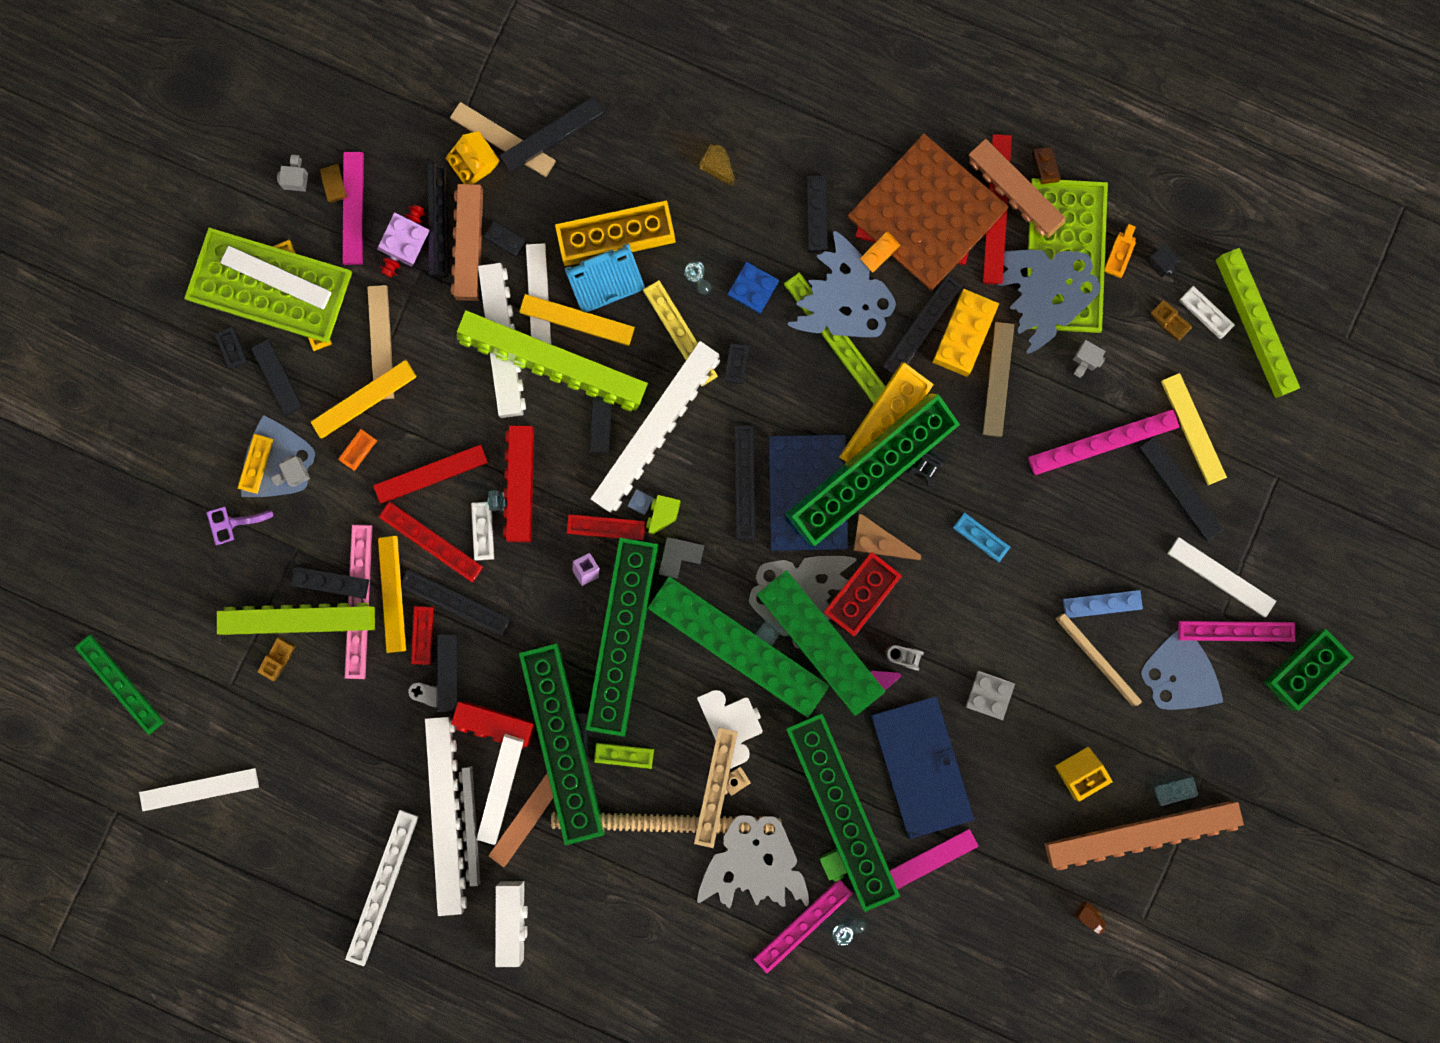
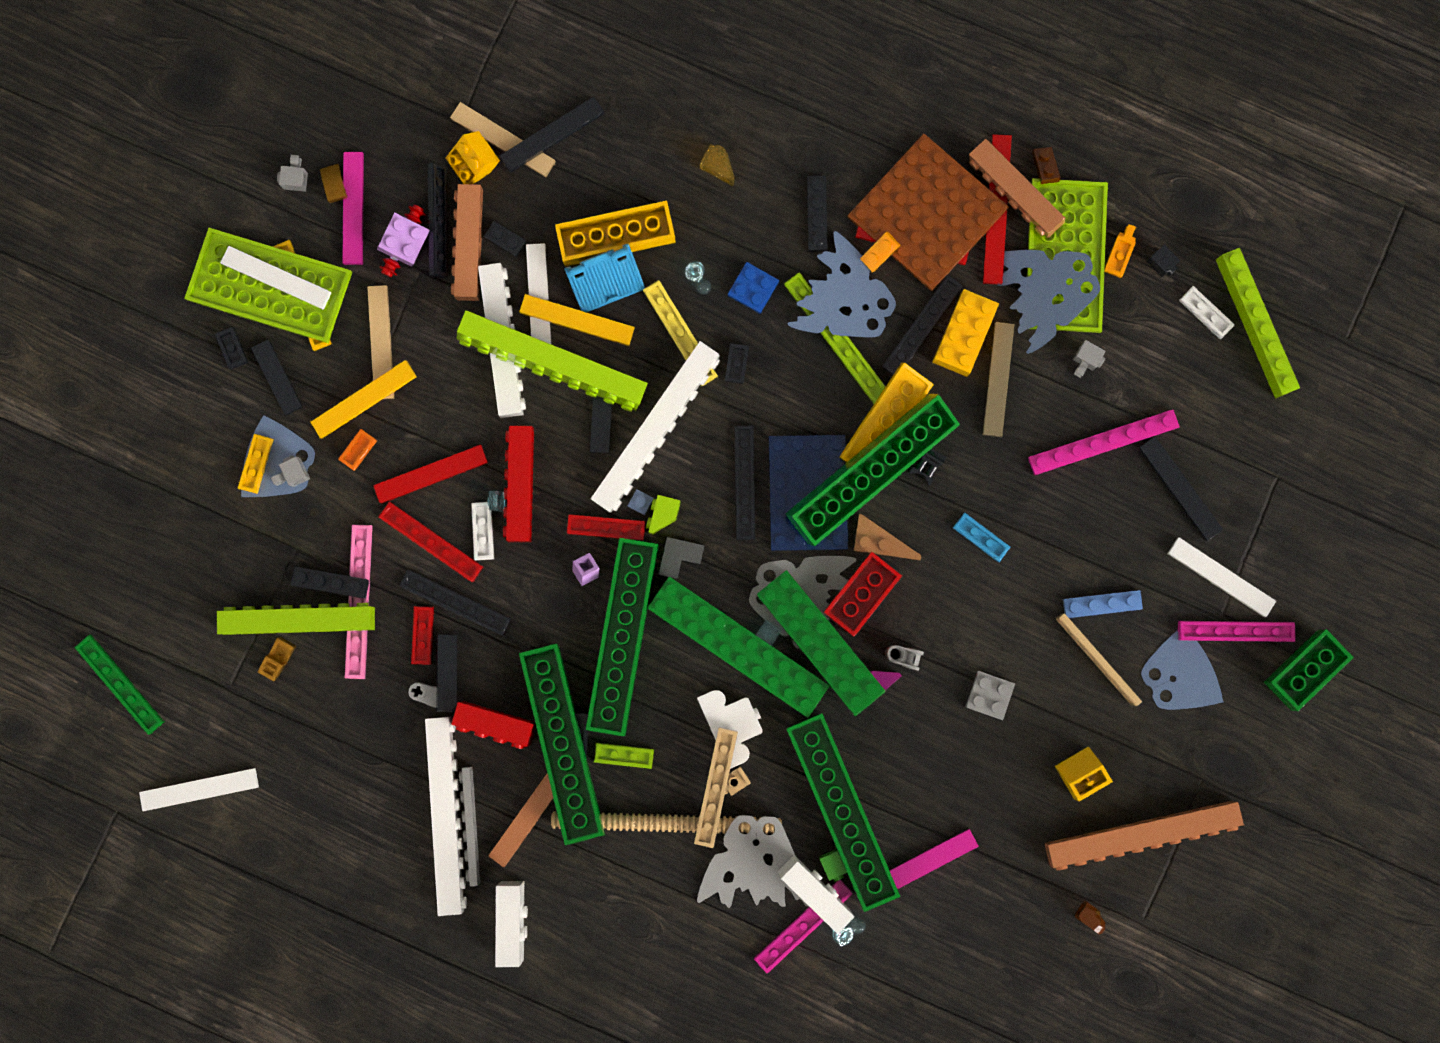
(229, 523): medium lavender piece -> none
(382, 888): white plate -> none
(392, 594): yellow tile -> none
(500, 789): white tile -> none
(816, 894): none -> white brick
(922, 767): dark blue door -> none
(1170, 320): pearl gold slope -> none
(1176, 791): clear light blue plate -> none
(1193, 429): light yellow tile -> none

